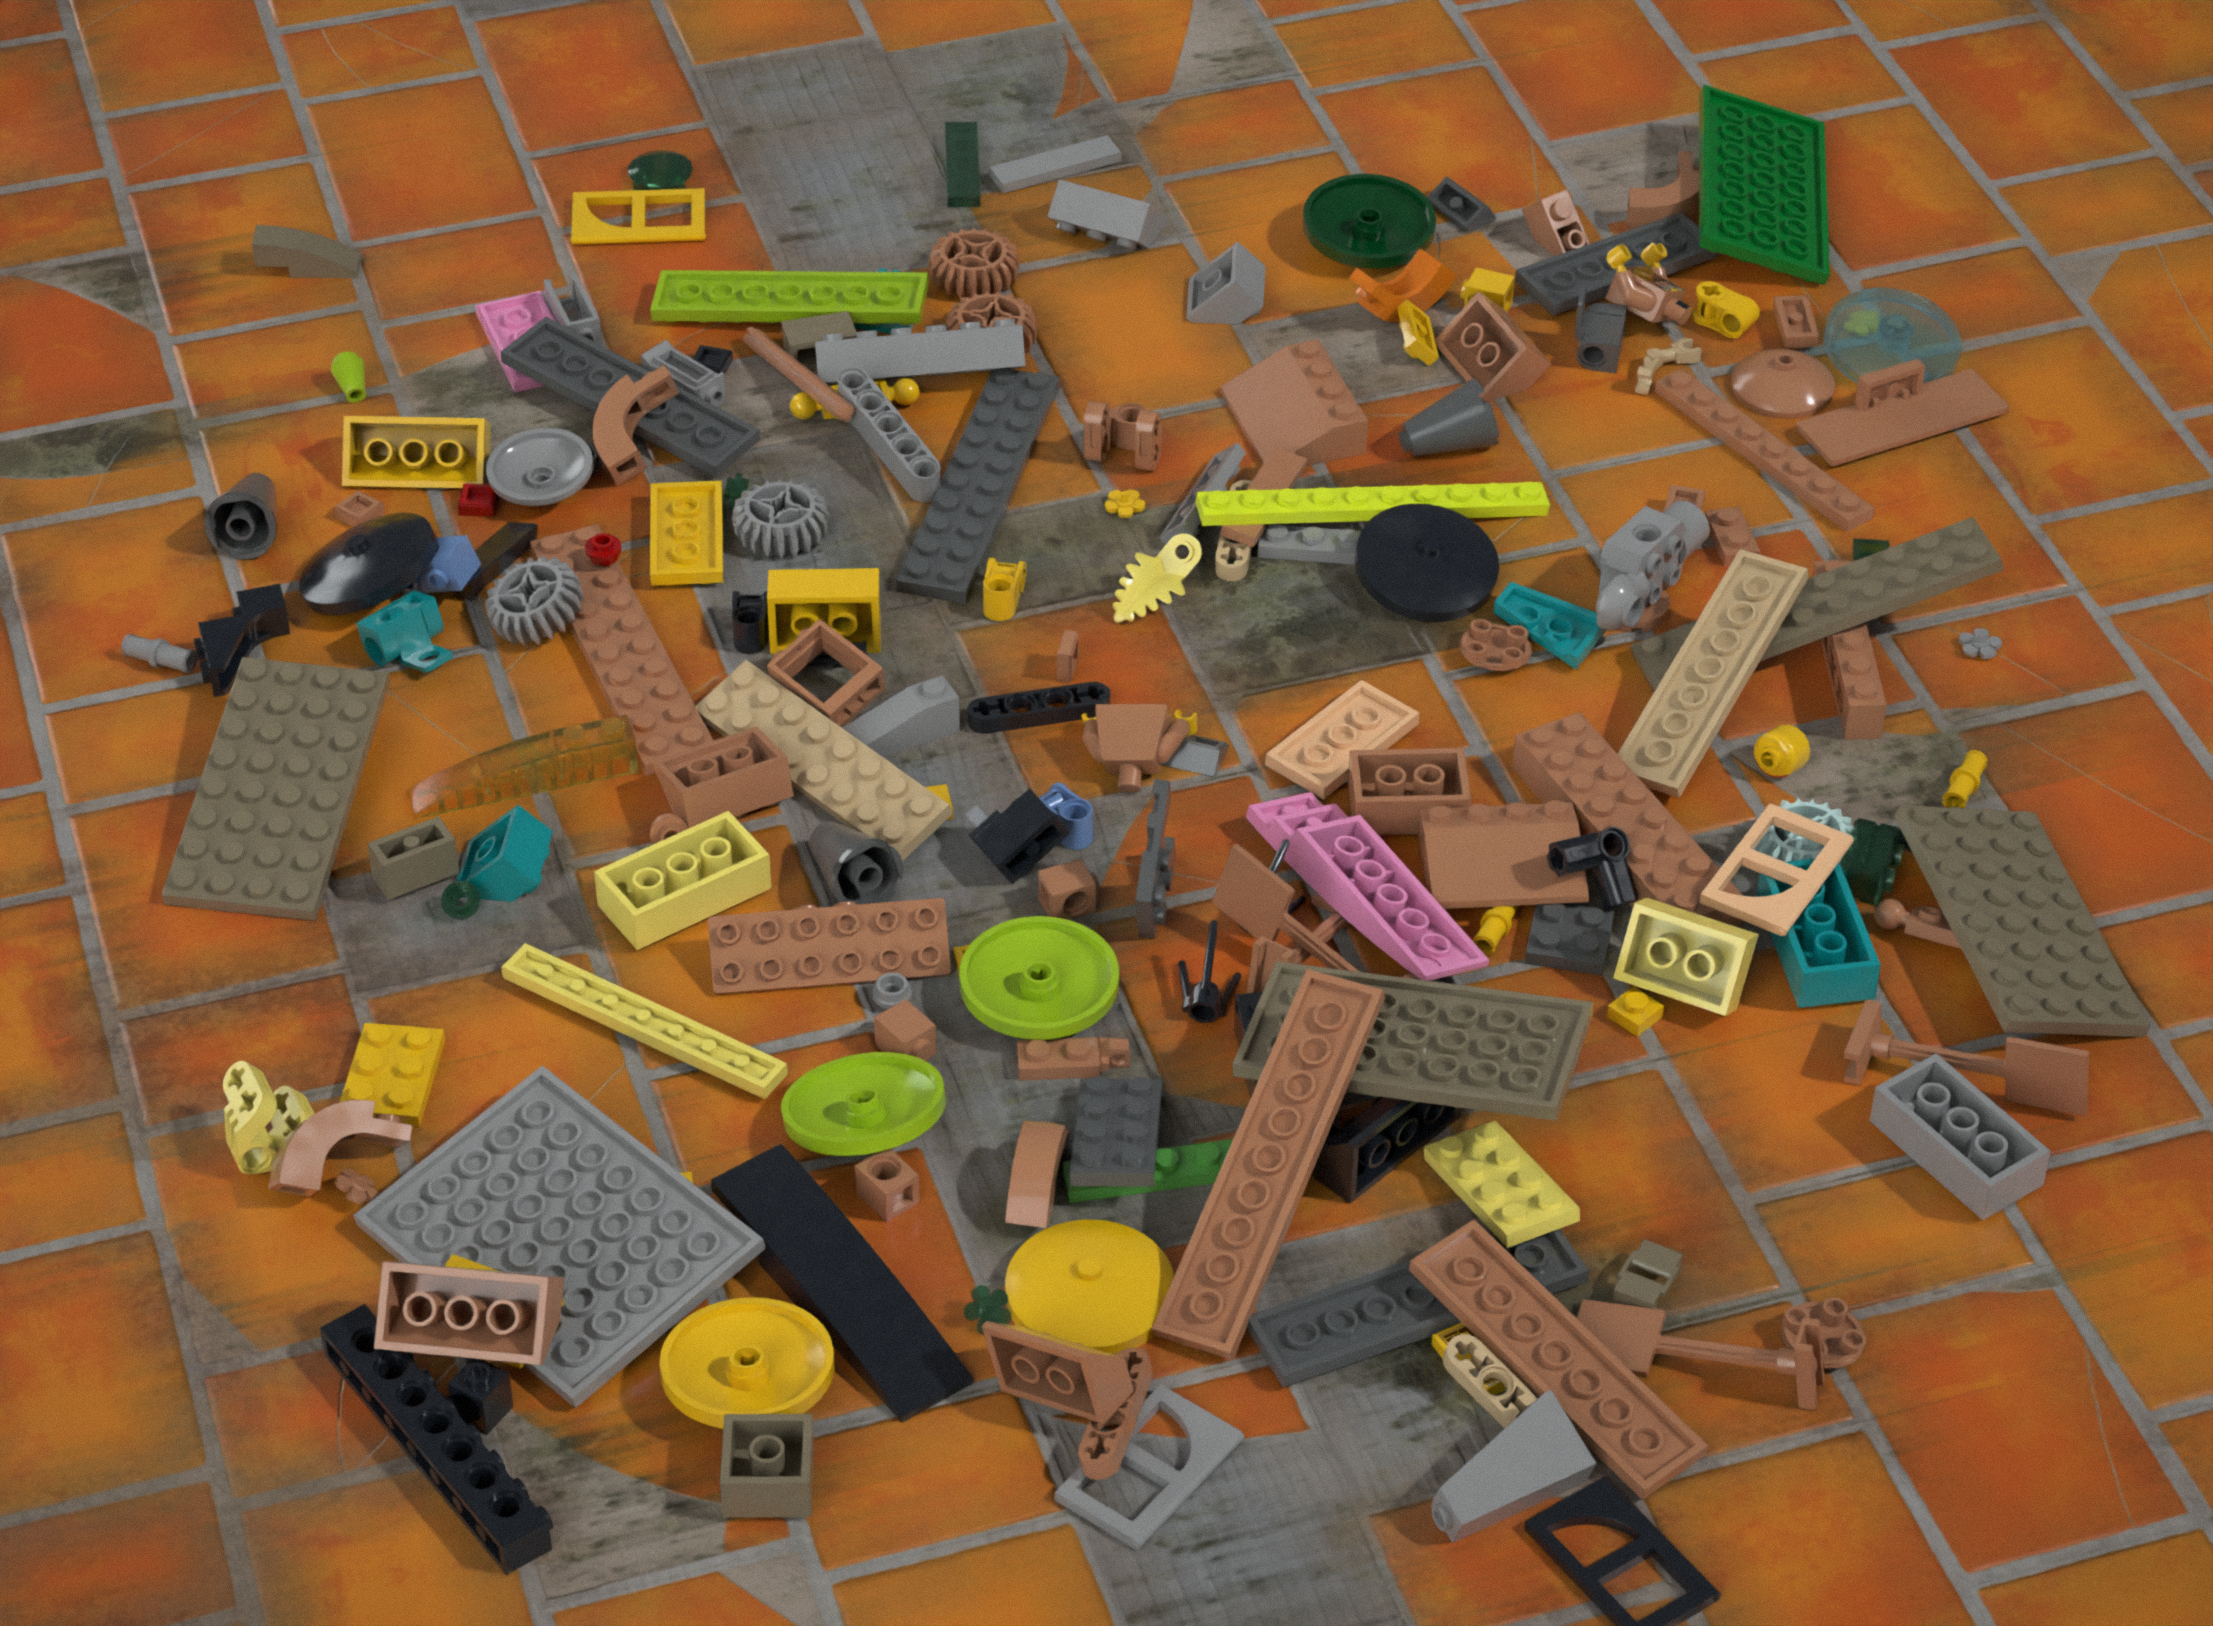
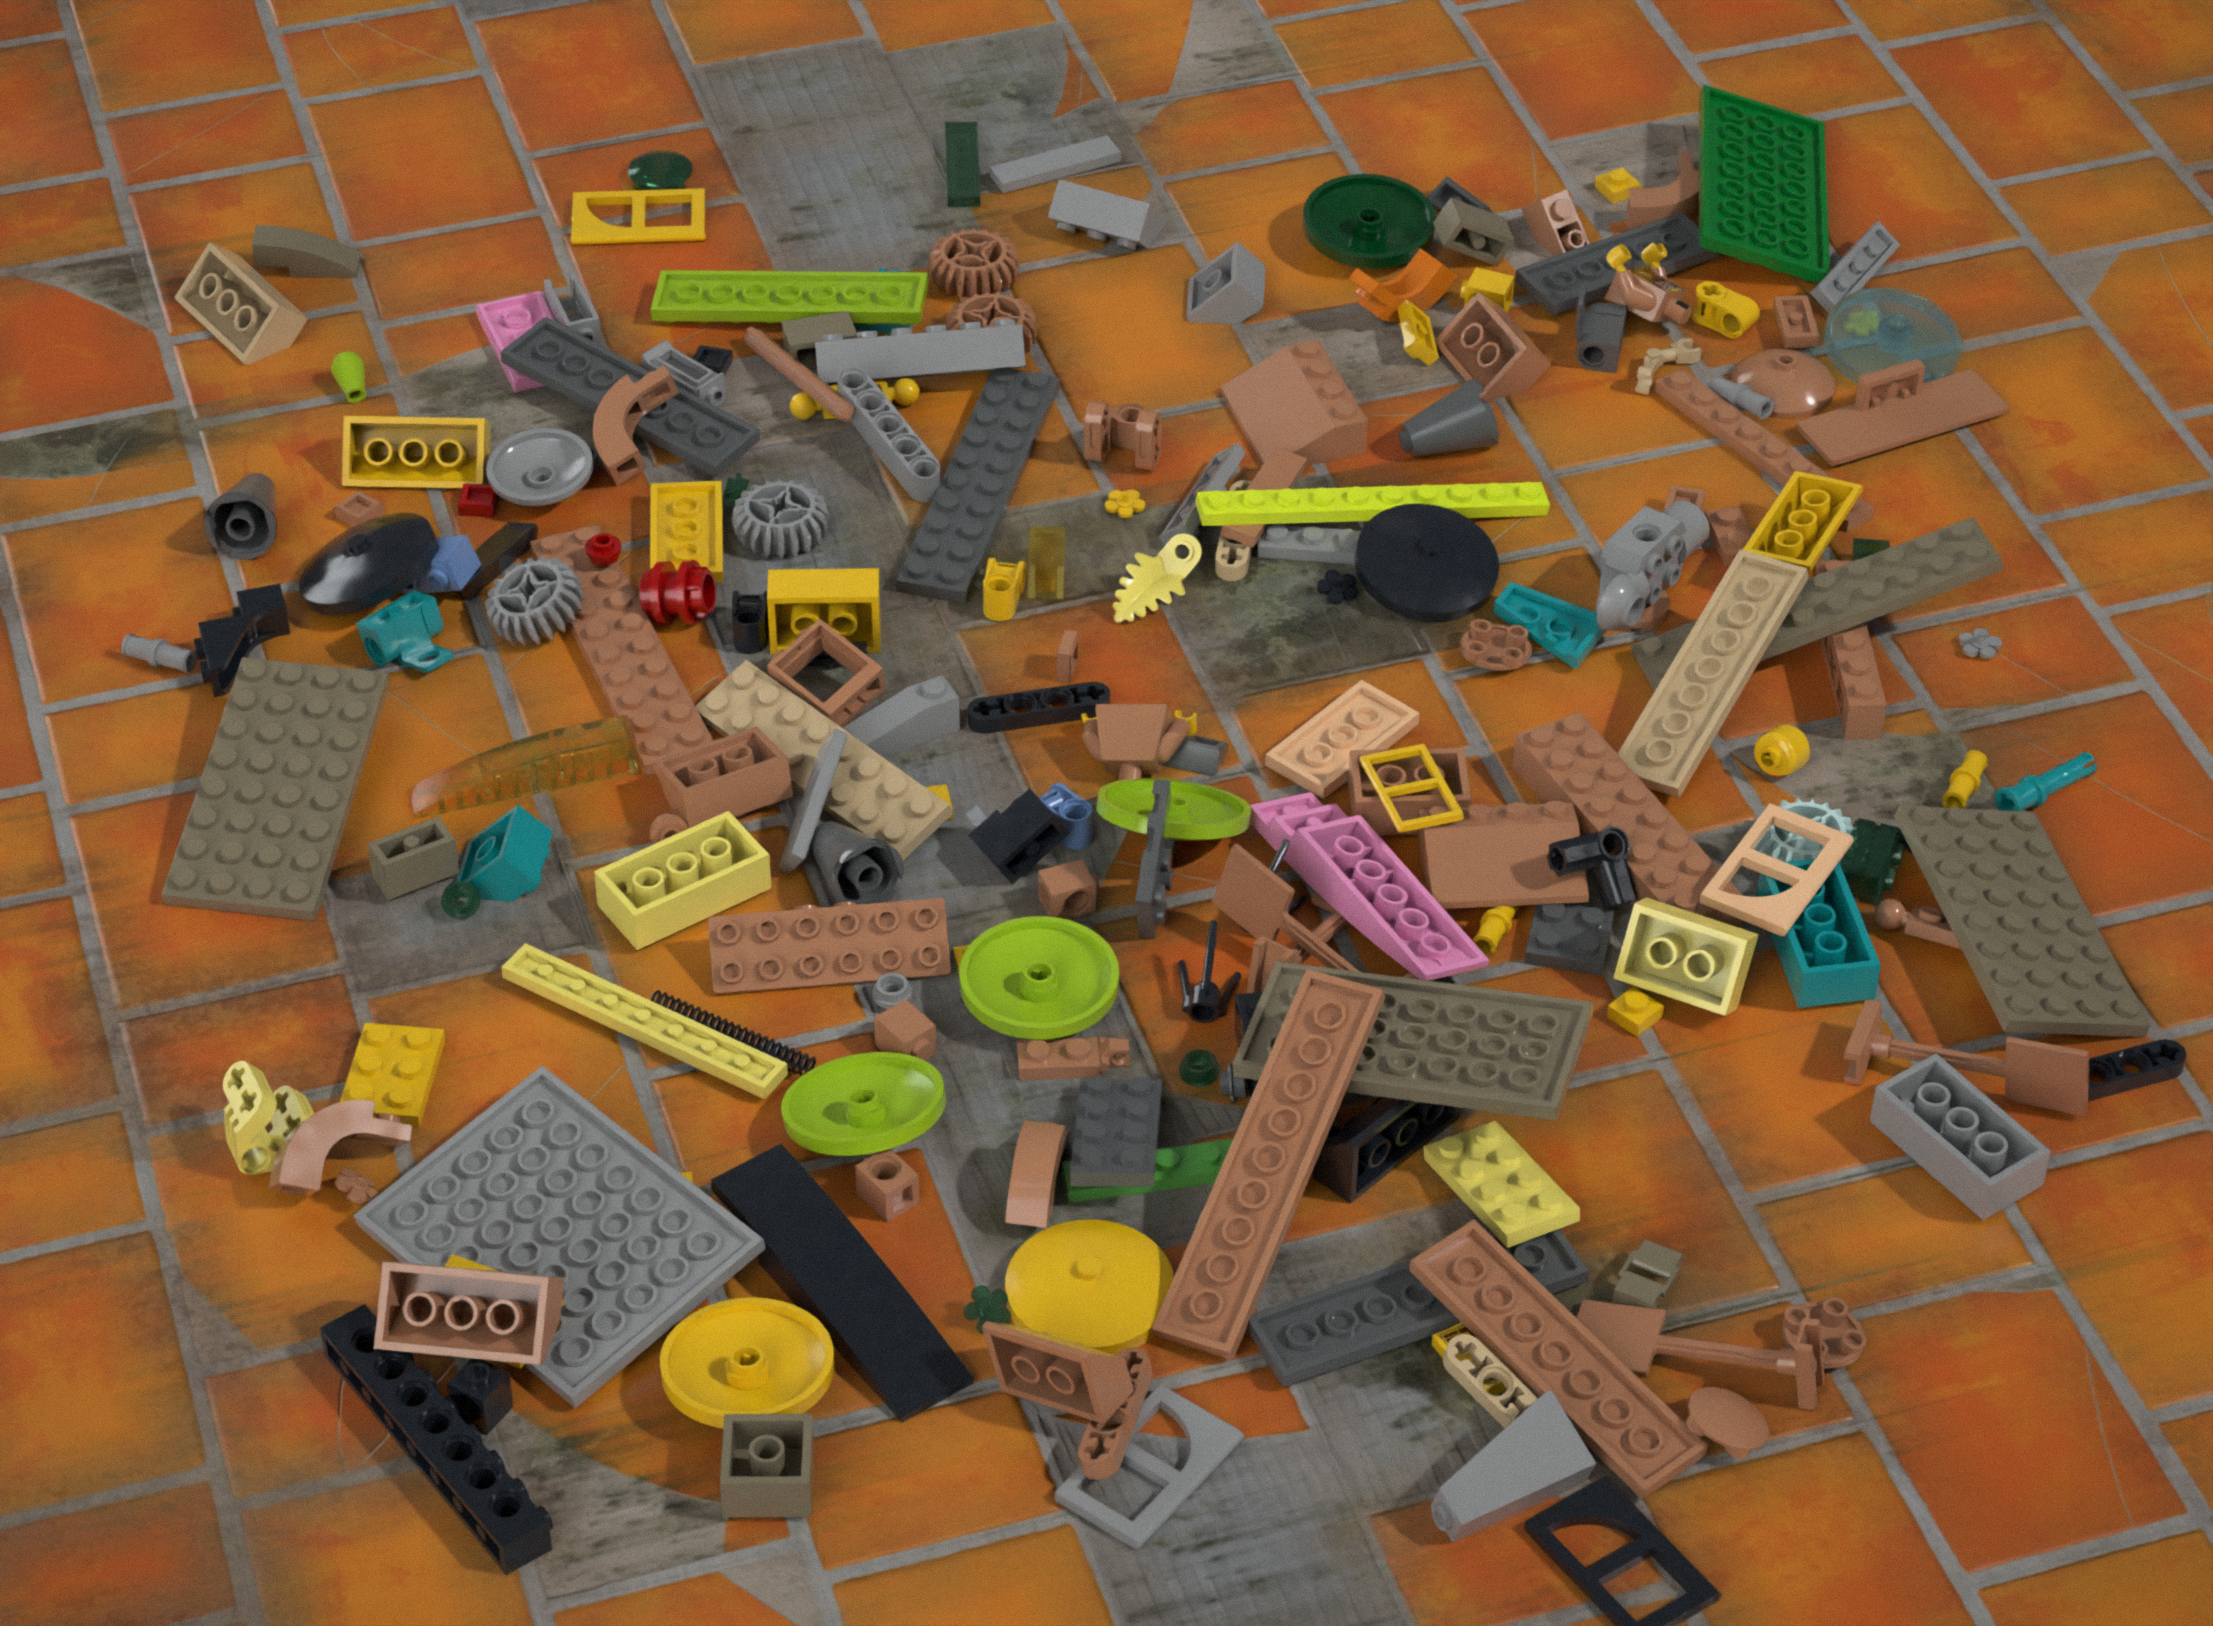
(239, 306): none -> tan slope
(681, 592): none -> red piece
(738, 1036): none -> black piece
(812, 801): none -> light grey tile
(1046, 562): none -> clear yellow slope
(1194, 813): none -> lime dish
(1199, 1068): none -> clear green plate
(1232, 1086): none -> dark grey plate
(1338, 587): none -> black plant
(1436, 781): none -> yellow window
(1473, 231): none -> dark tan brick
(1616, 184): none -> yellow plate
(1727, 1420): none -> nougat dish
(1742, 396): none -> light grey pin
(1804, 519): none -> yellow slope
(1856, 266): none -> light grey plate
(2034, 790): none -> teal pin
(2156, 1060): none -> black beam

